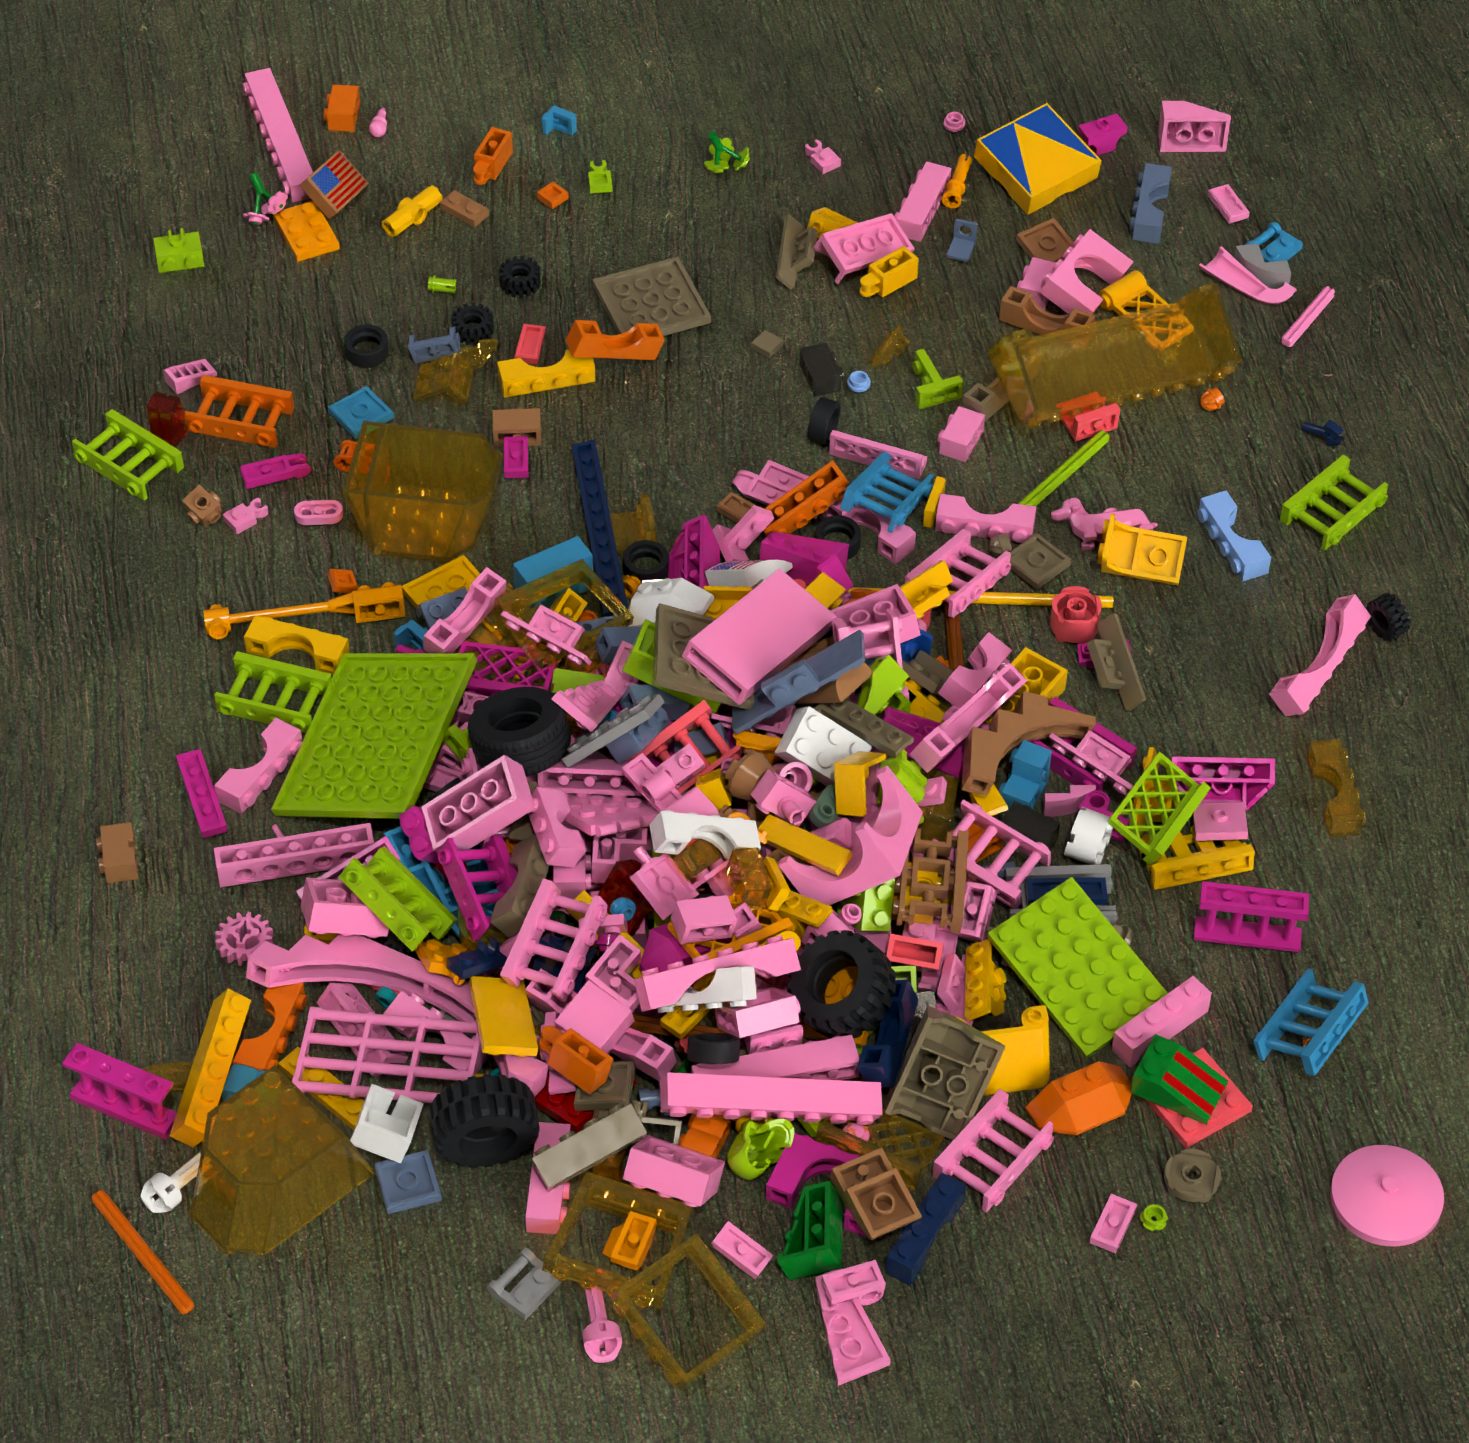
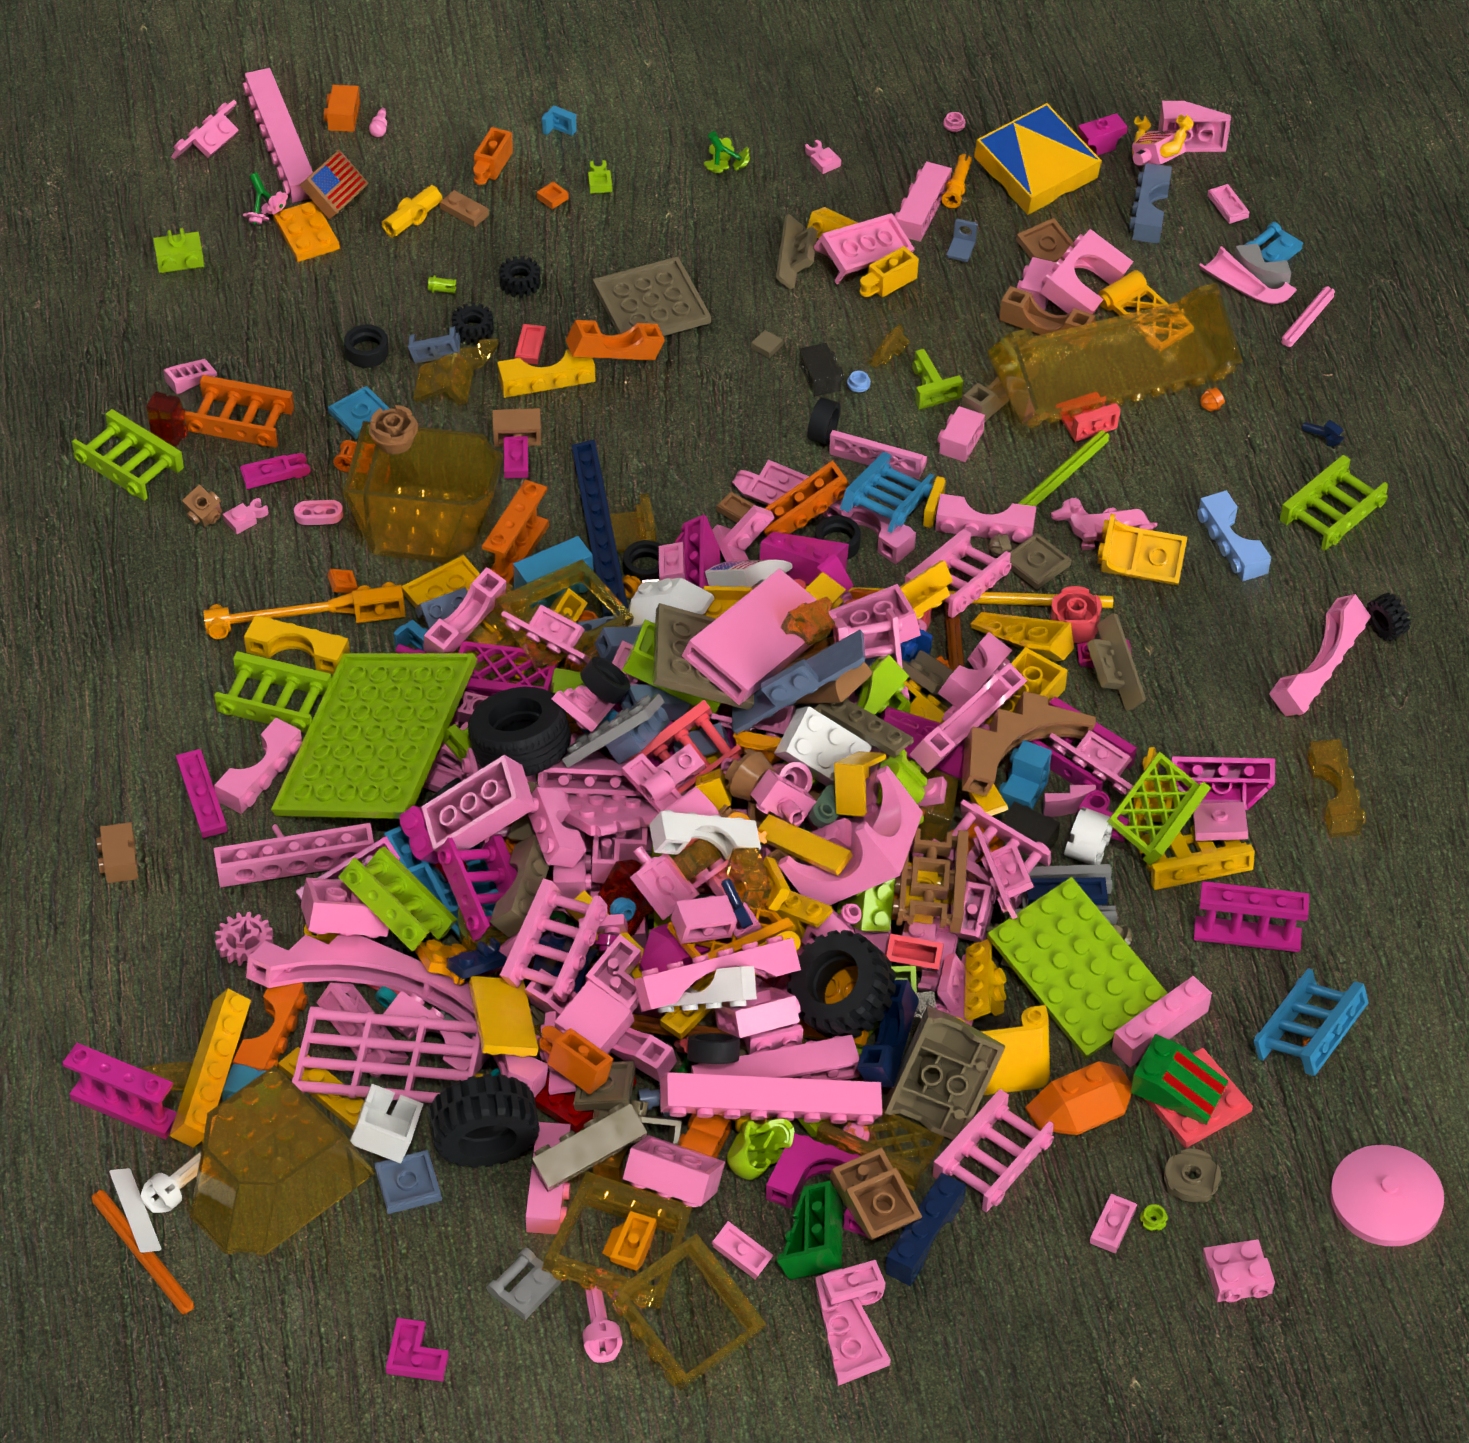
(135, 1210): none -> white sticker
(212, 135): none -> bright pink bracket
(393, 429): none -> medium nougat cone
(410, 1358): none -> dark pink plate
(517, 530): none -> orange fence
(605, 680): none -> black tyre
(672, 561): none -> bright pink plate
(739, 909): none -> dark blue bar
(810, 621): none -> clear yellow brick
(1008, 871): none -> bright pink bracket
(1046, 637): none -> yellow wedge
(1159, 146): none -> torso
(1238, 1271): none -> bright pink plate

